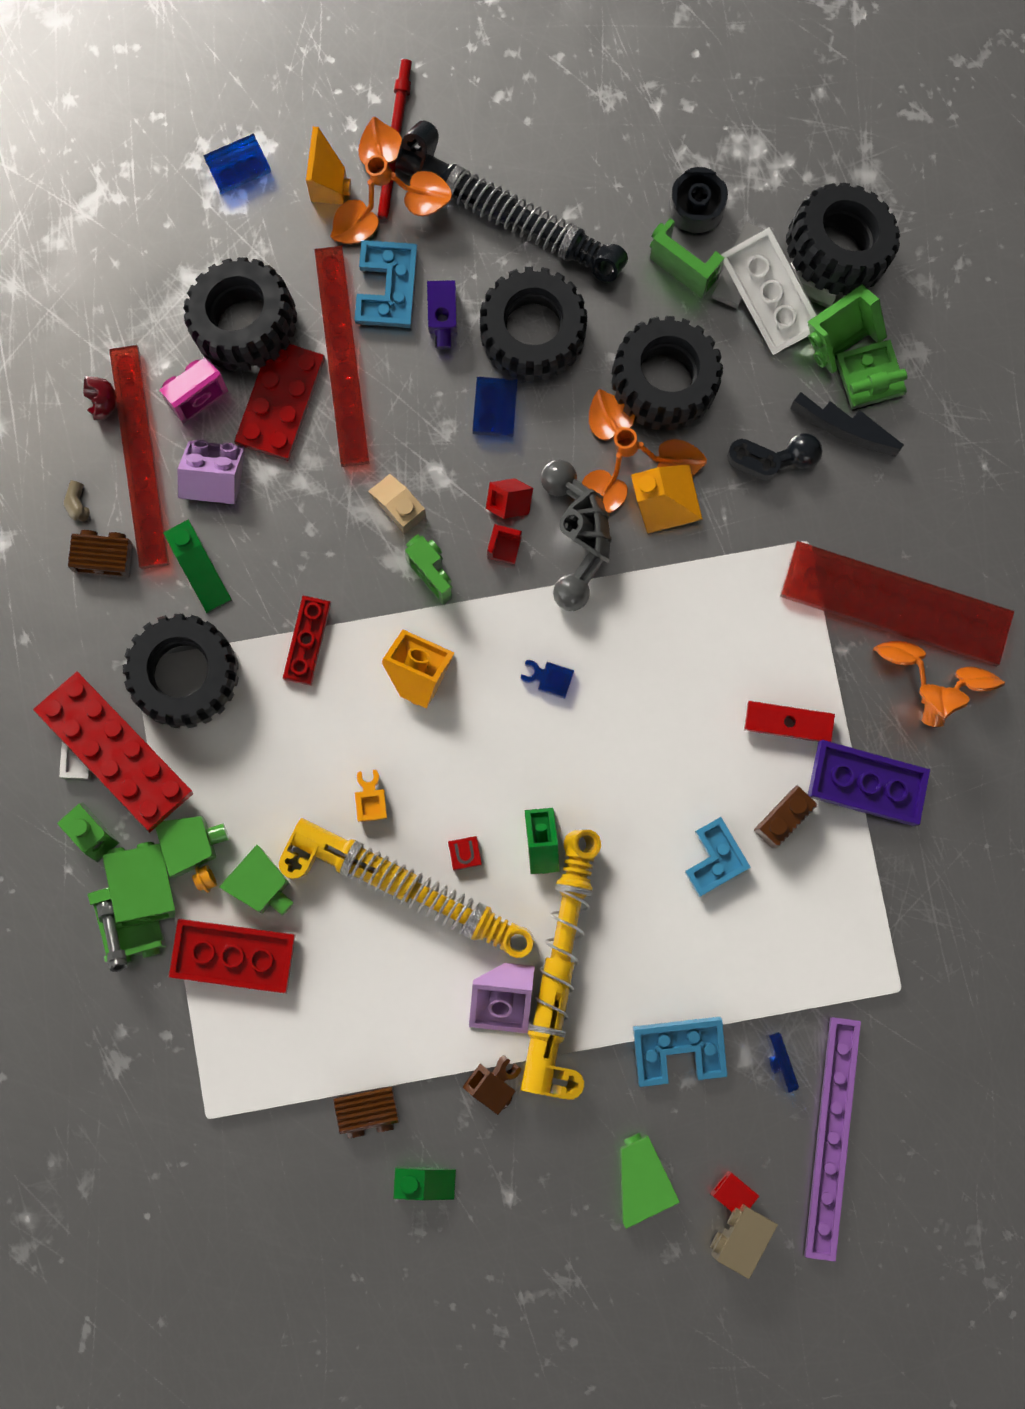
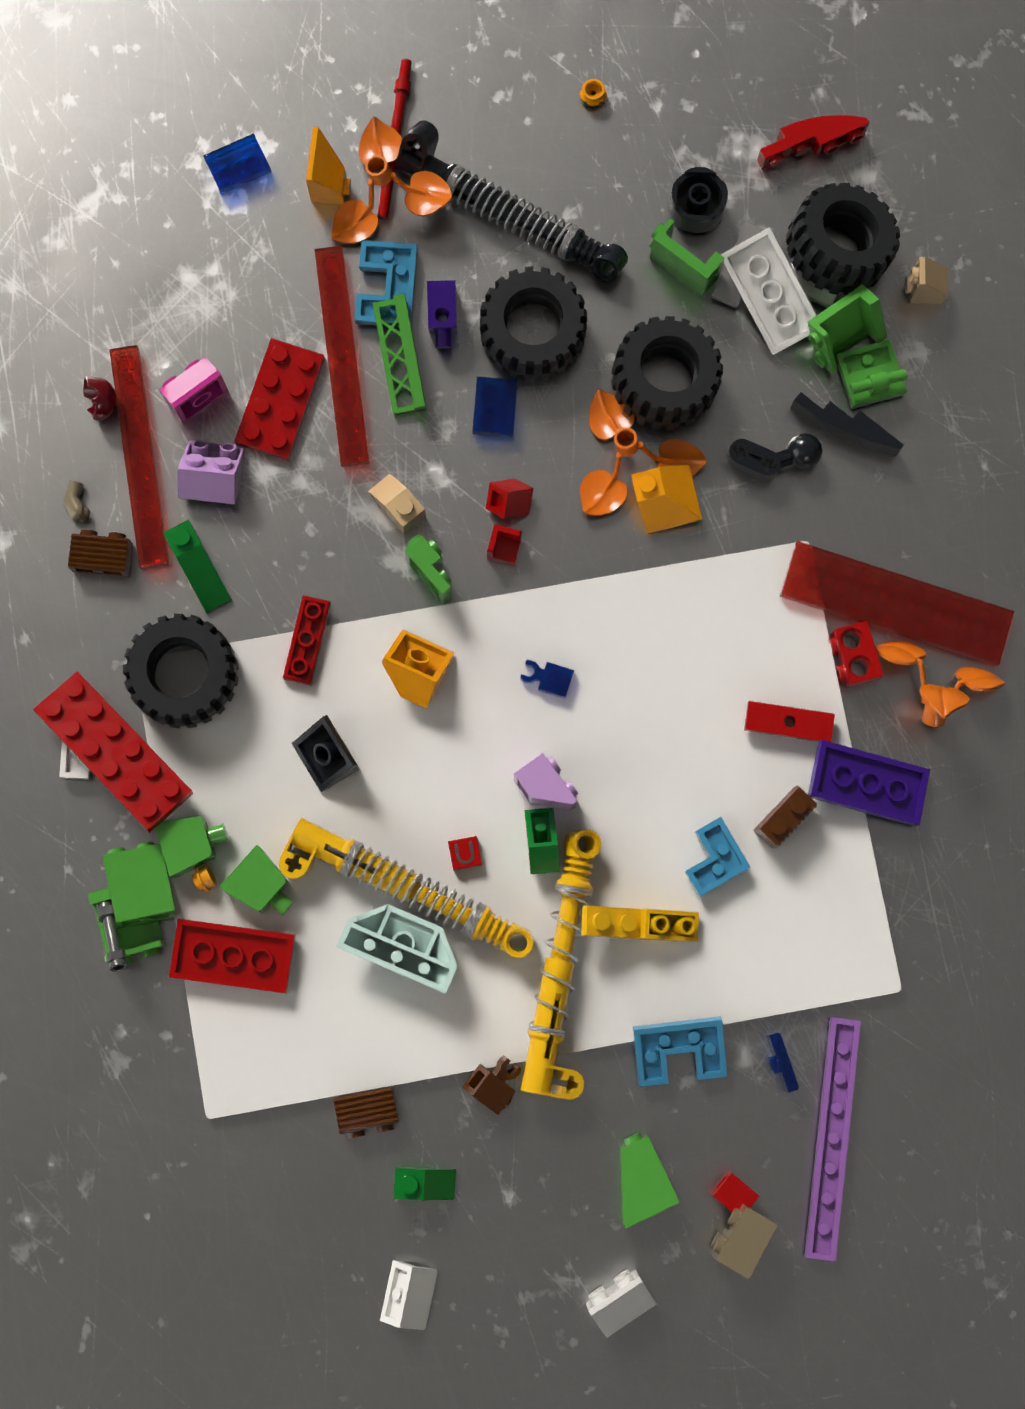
(87, 832): bright green torso -> none
(225, 286): black tyre -> none
(325, 754): none -> black slope
(370, 802): light orange plate -> none
(401, 945): none -> light aqua wedge
(408, 346): none -> bright green fence
(408, 1296): none -> white panel
(503, 998): lavender slope -> none
(544, 786): none -> lavender slope
(585, 524): dark grey piece -> none
(596, 86): none -> light orange plate
(620, 1302): none -> white slope
(640, 924): none -> yellow slope
(820, 133): none -> red slope
(864, 653): none -> red brick
(927, 282): none -> tan slope

